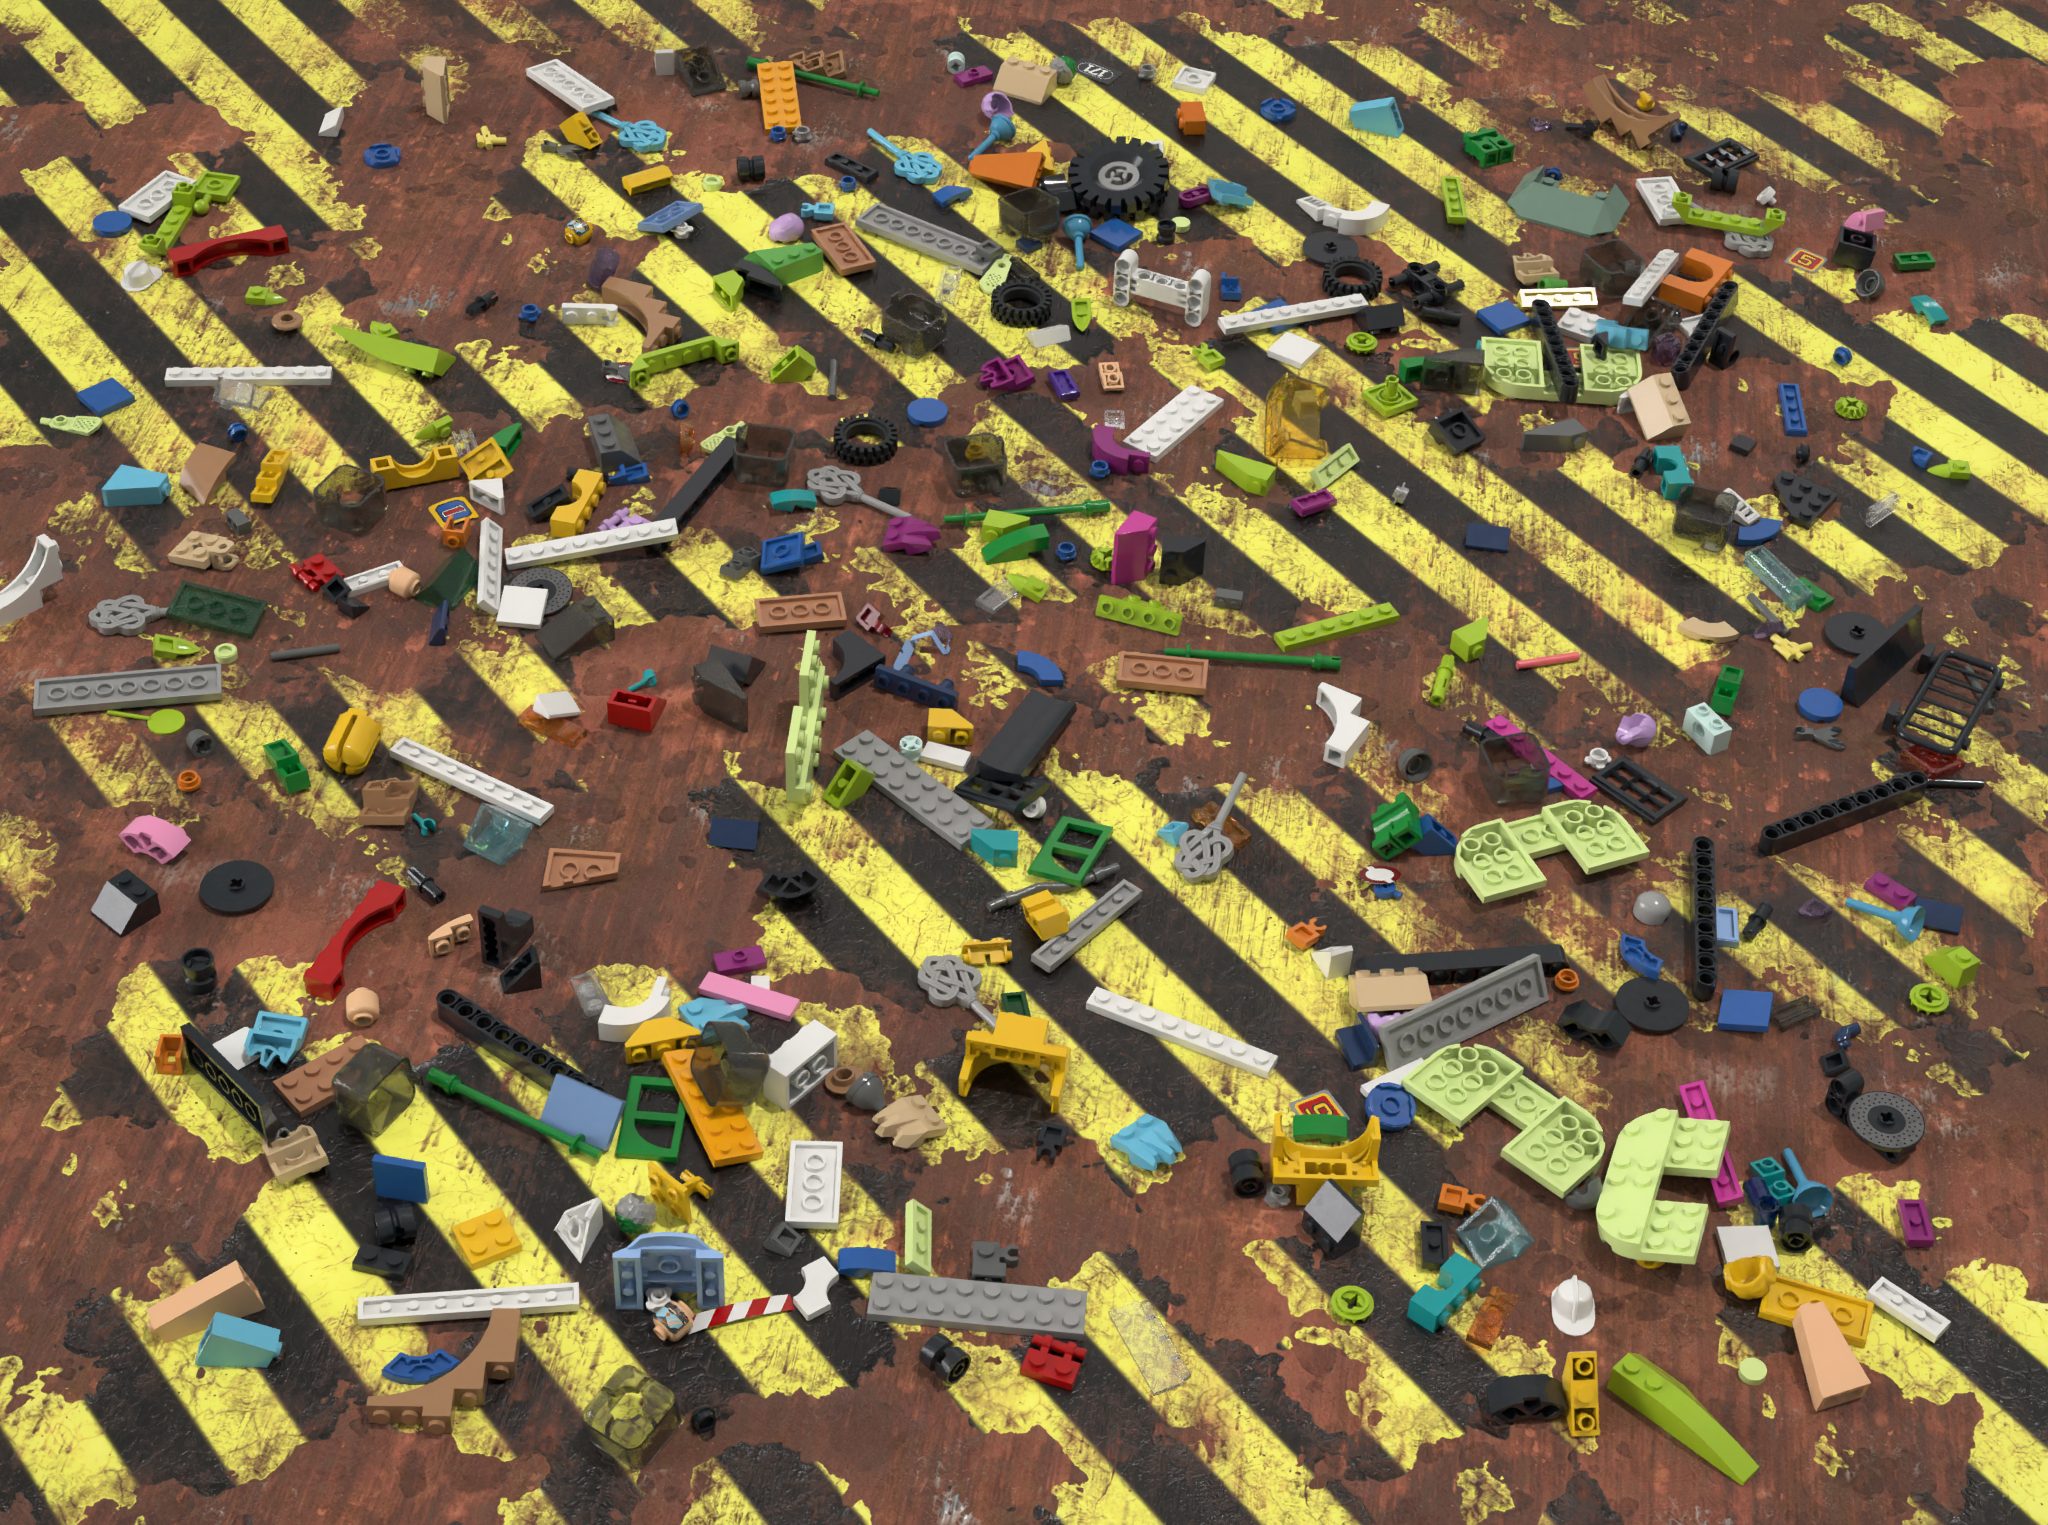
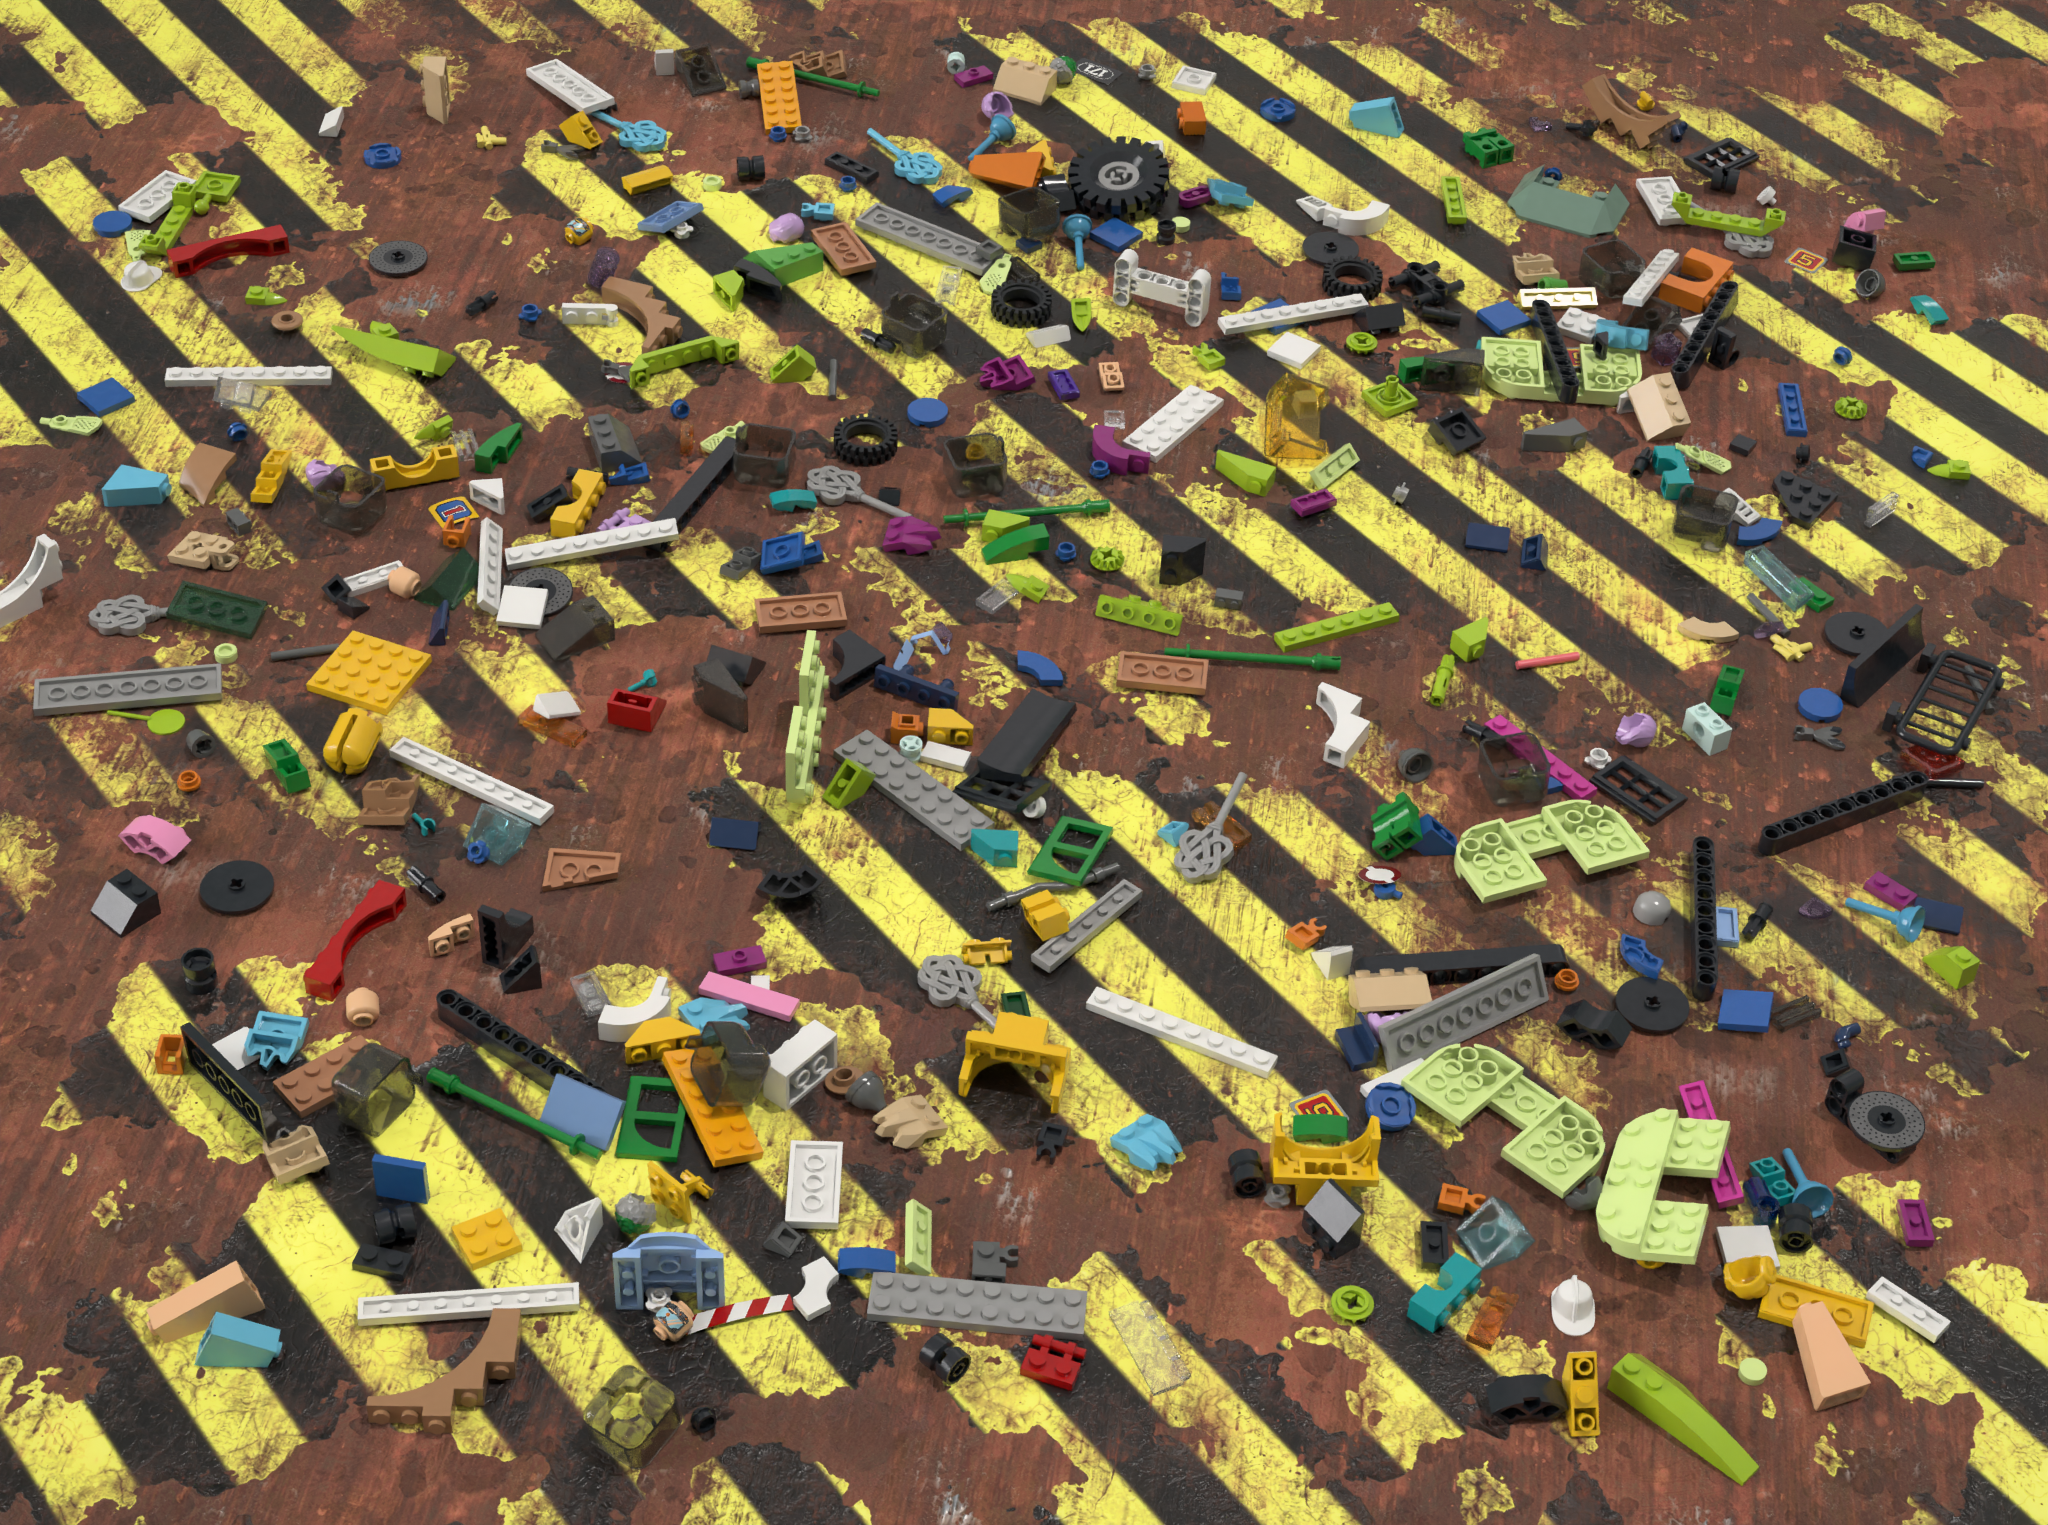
(133, 239): none -> yellowish green piece
(170, 647): lime plate -> none
(315, 572): red plate -> none
(318, 471): none -> lavender hair
(369, 672): none -> yellow plate
(398, 258): none -> piece
(419, 1369): blue tile -> none
(483, 855): none -> blue plate
(486, 462): yellow slope -> none
(871, 620): plate -> none
(905, 725): none -> orange window
(1134, 549): dark pink slope -> none
(1534, 552): none -> dark blue slope
(1708, 459): none -> yellowish green piece
(1937, 996): lime gear -> none

